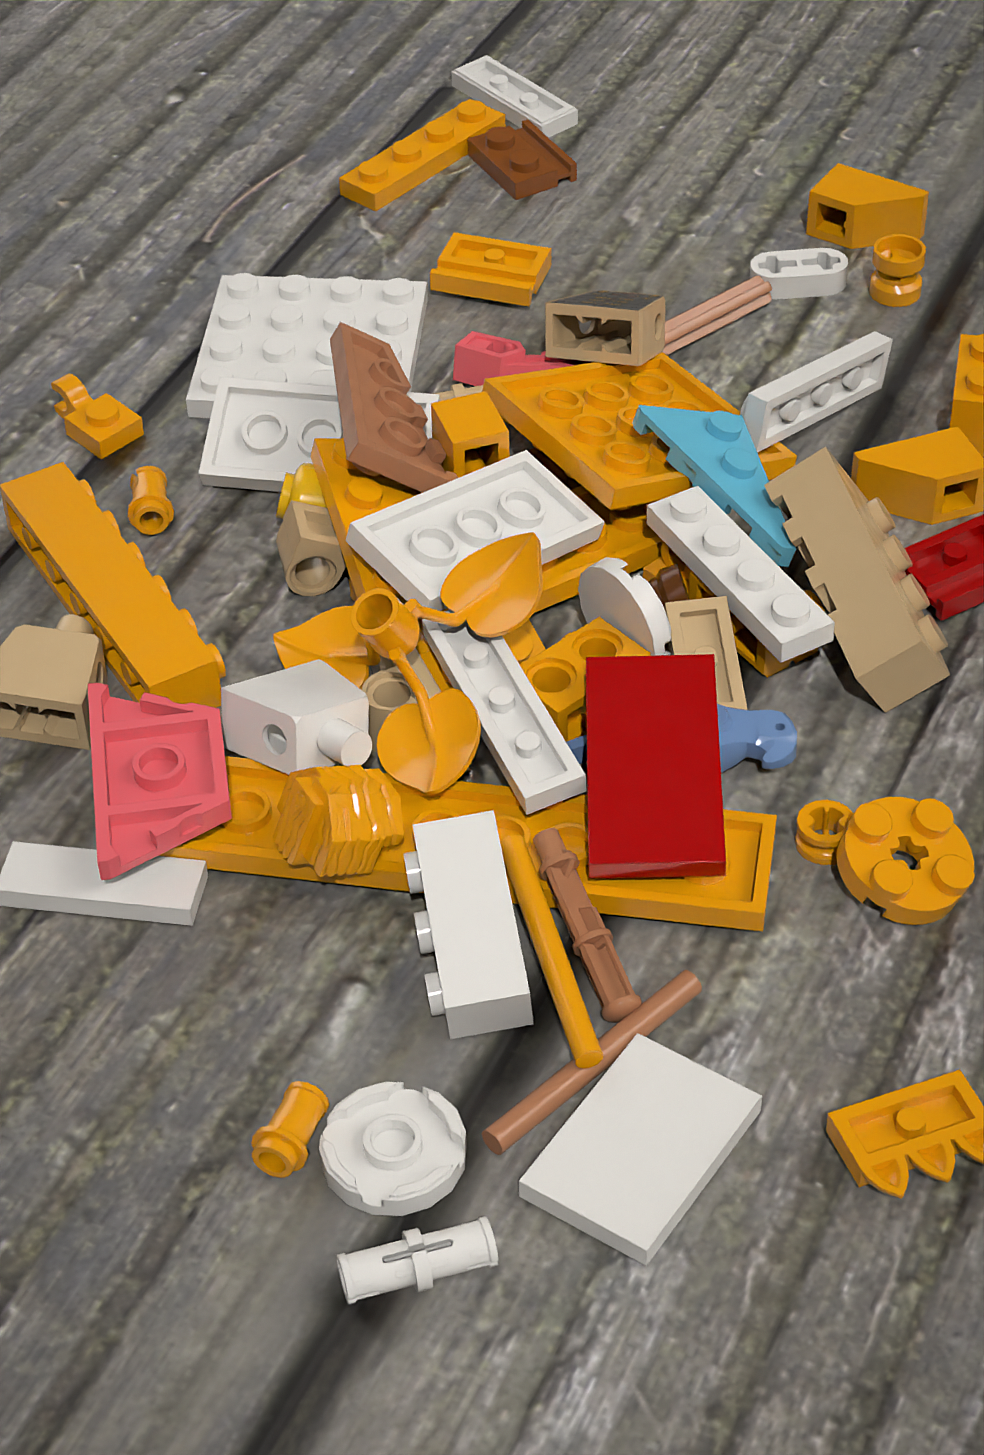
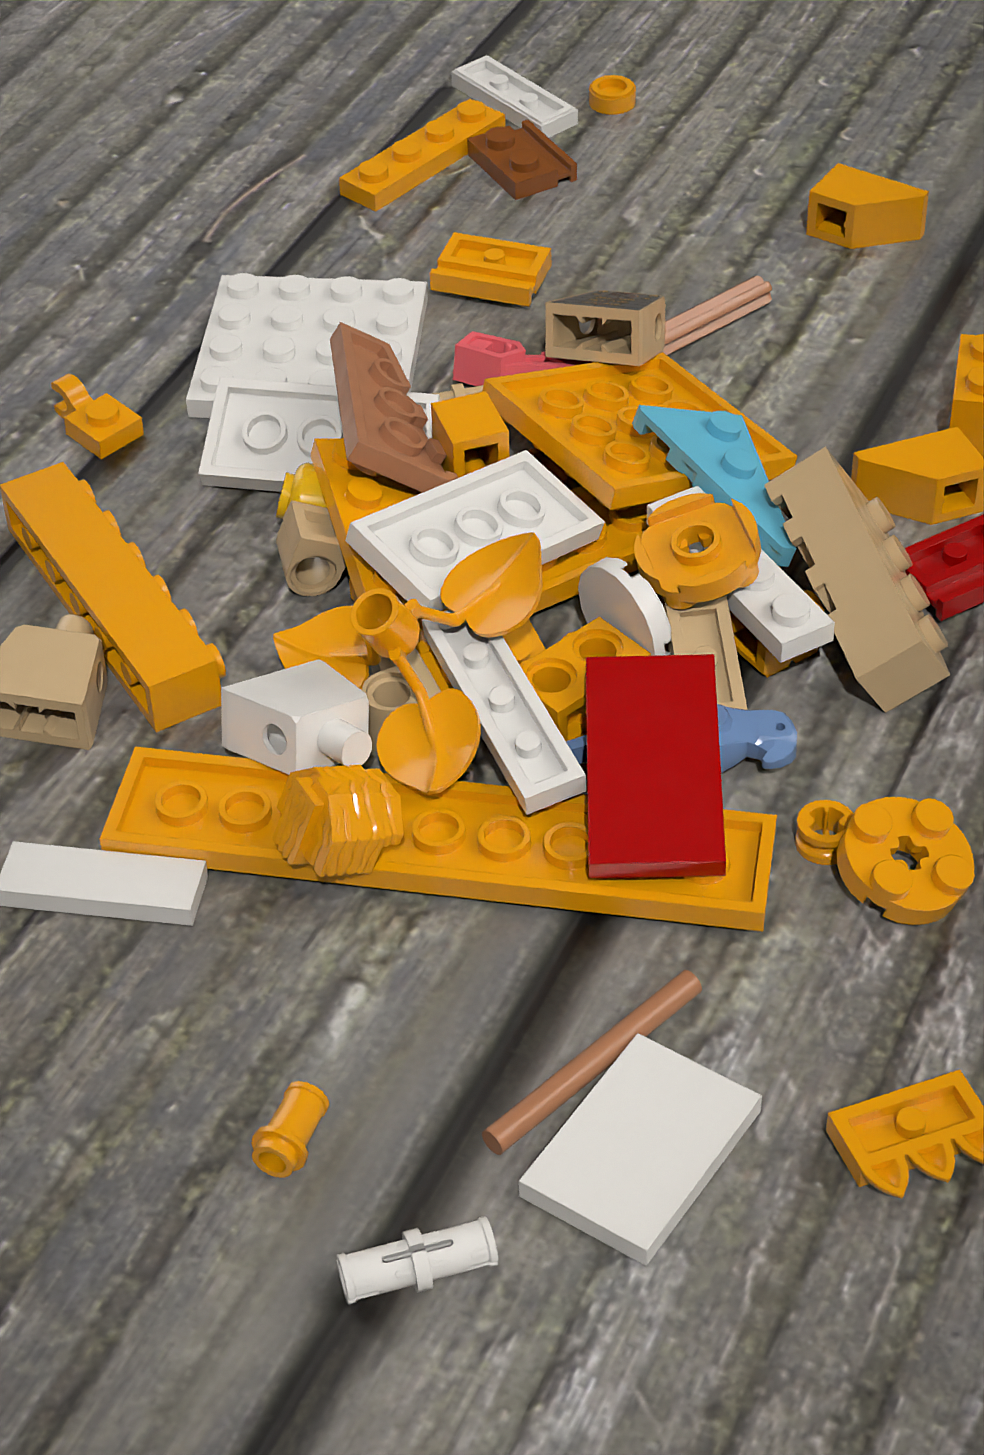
(150, 508): light orange pin -> none
(153, 776): coral wing -> none
(393, 1149): white tile -> none
(468, 926): white brick -> none
(551, 953): light orange bar -> none
(586, 927): nougat piece -> none
(612, 94): none -> light orange tile
(702, 576): none -> light orange plate
(802, 272): white beam -> none
(816, 390): white plate -> none
(897, 270): light orange wheel -> none

